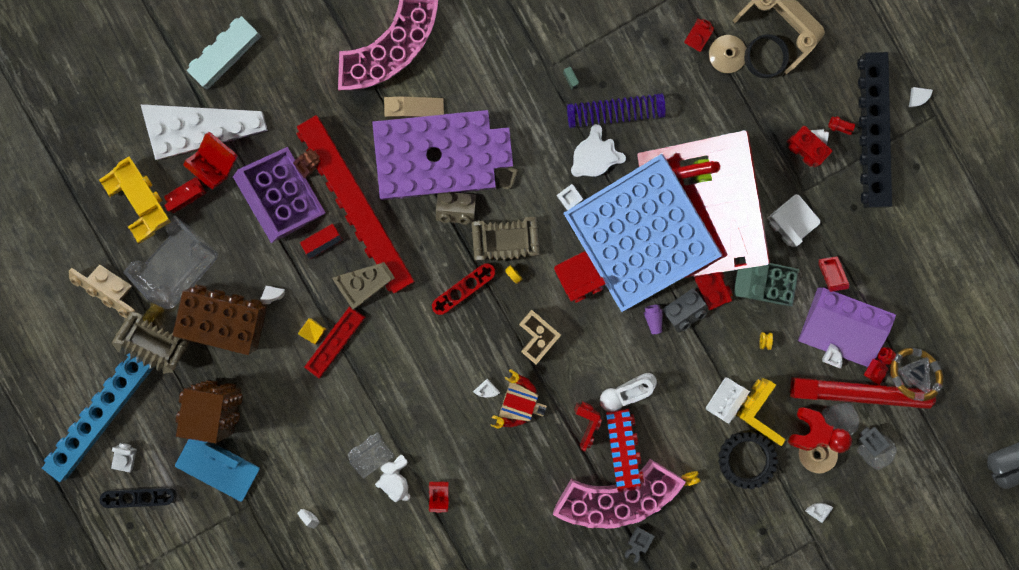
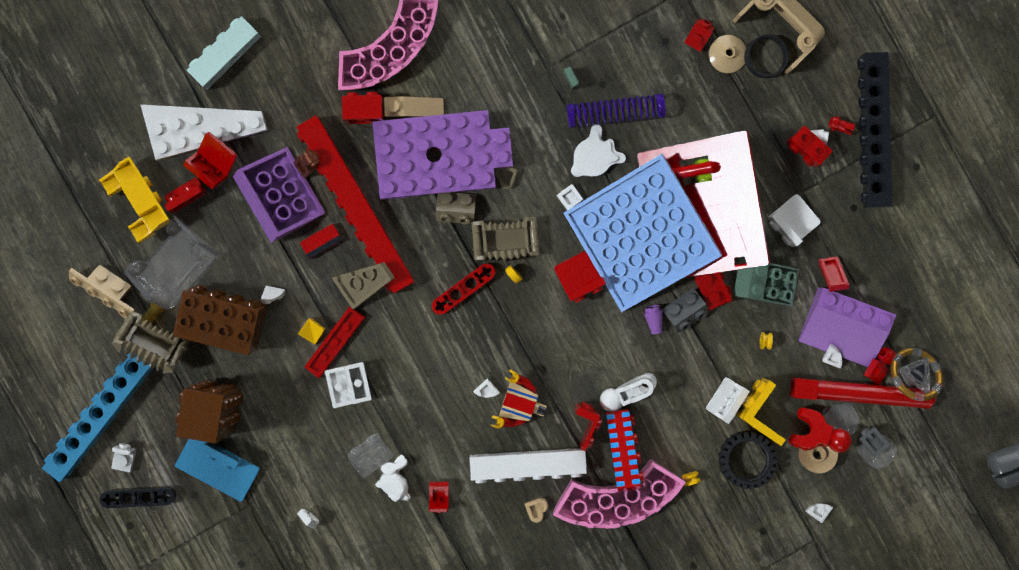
(348, 385): none -> white brick
(363, 108): none -> red brick
(527, 464): none -> white brick
(536, 508): none -> tan tile
(543, 336): tan brick -> none
(639, 541): dark grey plate -> none
(919, 96): white tile -> none

